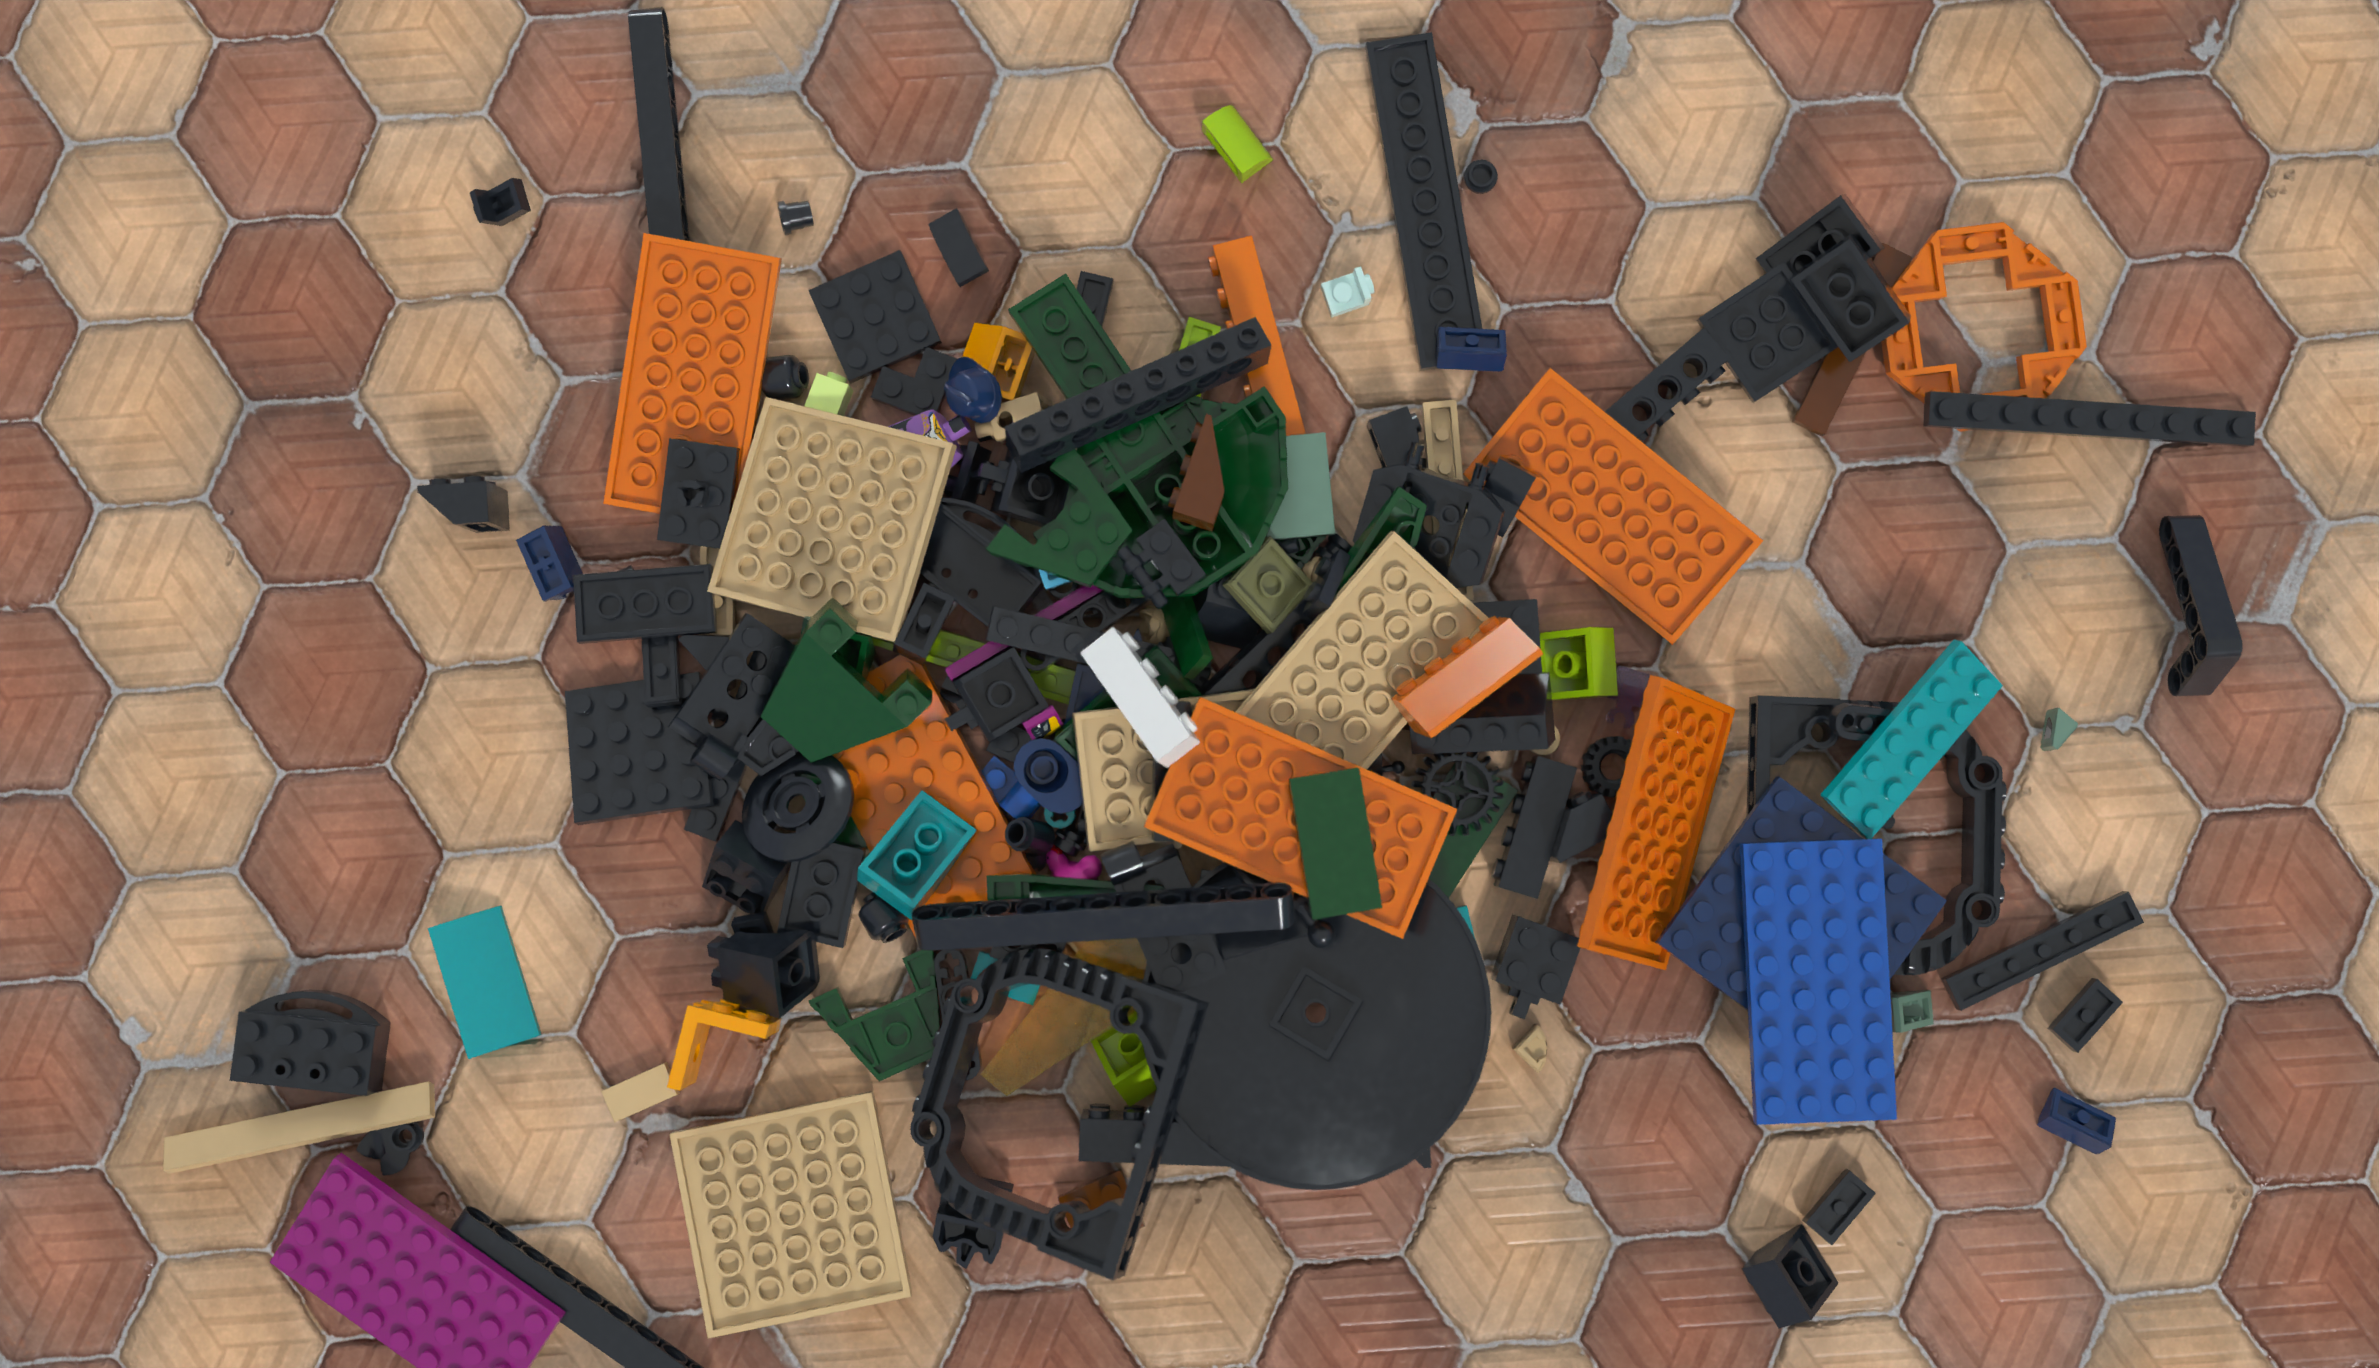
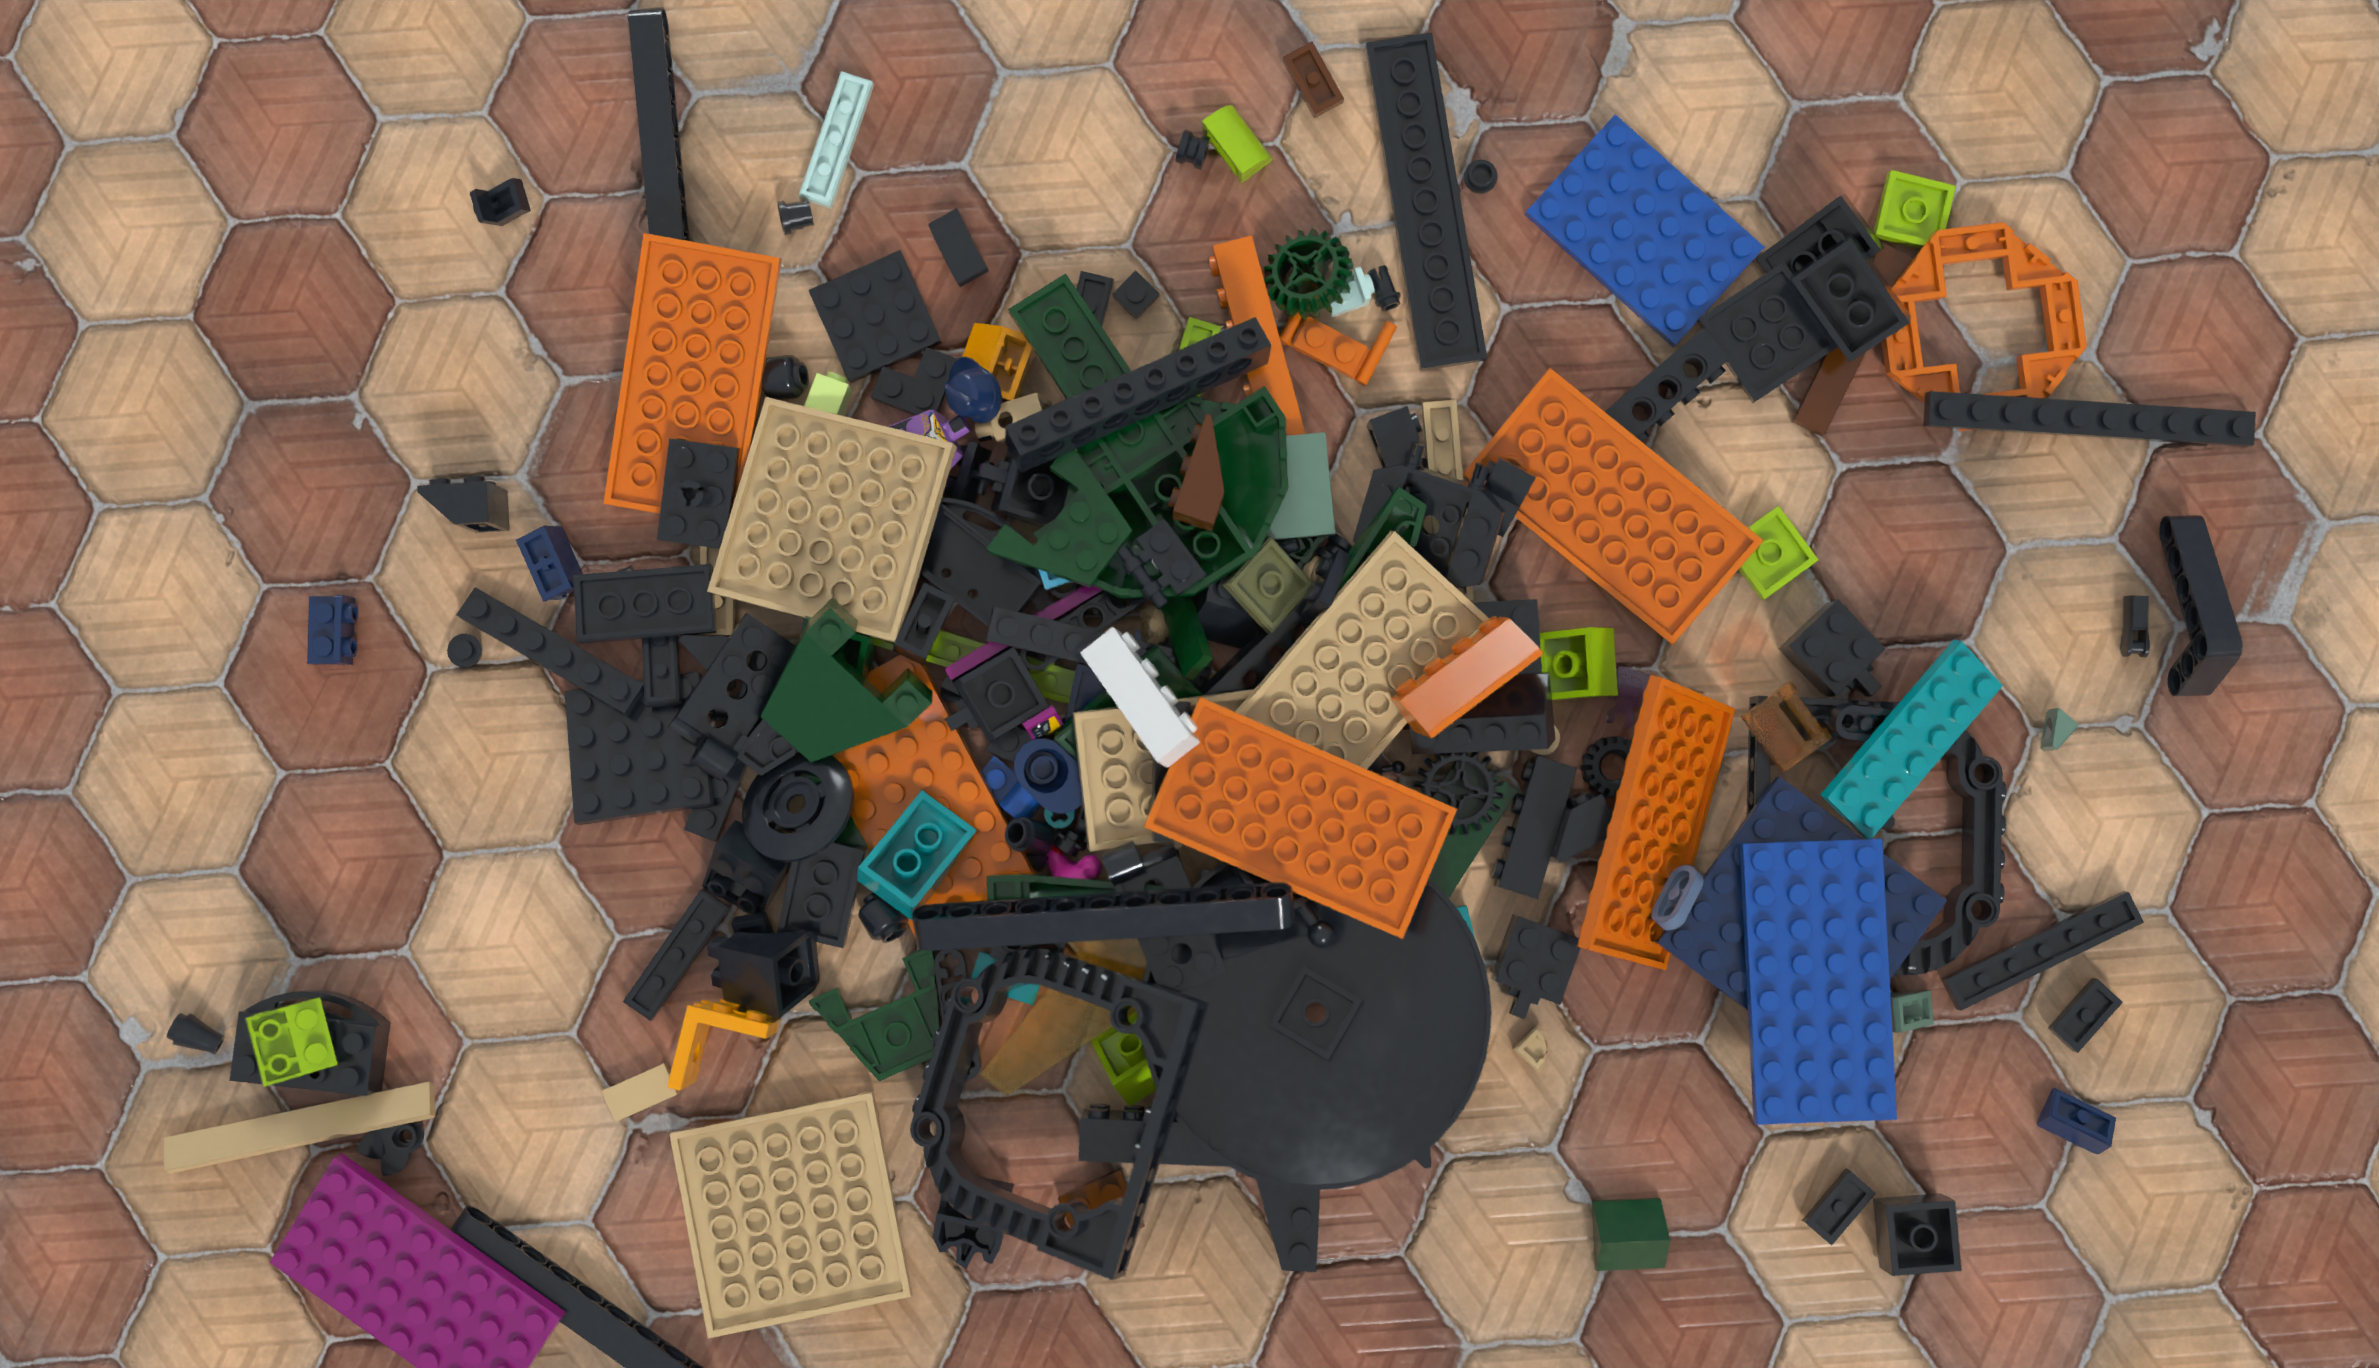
(194, 1034): none -> black cone
(291, 1041): none -> lime plate
(331, 630): none -> dark blue bracket
(464, 650): none -> black plate
(484, 981): teal slope -> none
(551, 651): none -> black plate
(677, 954): none -> black tile
(836, 140): none -> light aqua tile
(1136, 295): none -> black plate
(1192, 149): none -> black wheel
(1293, 1225): none -> black wedge
(1312, 256): none -> dark green gear
(1313, 79): none -> reddish brown plate
(1335, 348): none -> orange plate
(1335, 843): dark green tile -> none
(1384, 289): none -> black pin
(1471, 349): dark blue slope -> none
(1629, 1234): none -> dark green slope
(1644, 230): none -> blue plate
(1677, 897): none -> sand blue plate
(1777, 732): none -> clear orange plate
(1778, 557): none -> lime plate
(1790, 1277): black slope -> none
(1834, 651): none -> black hinge
(1912, 209): none -> lime plate
(1917, 1234): none -> black brick
(2135, 619): none -> black bar

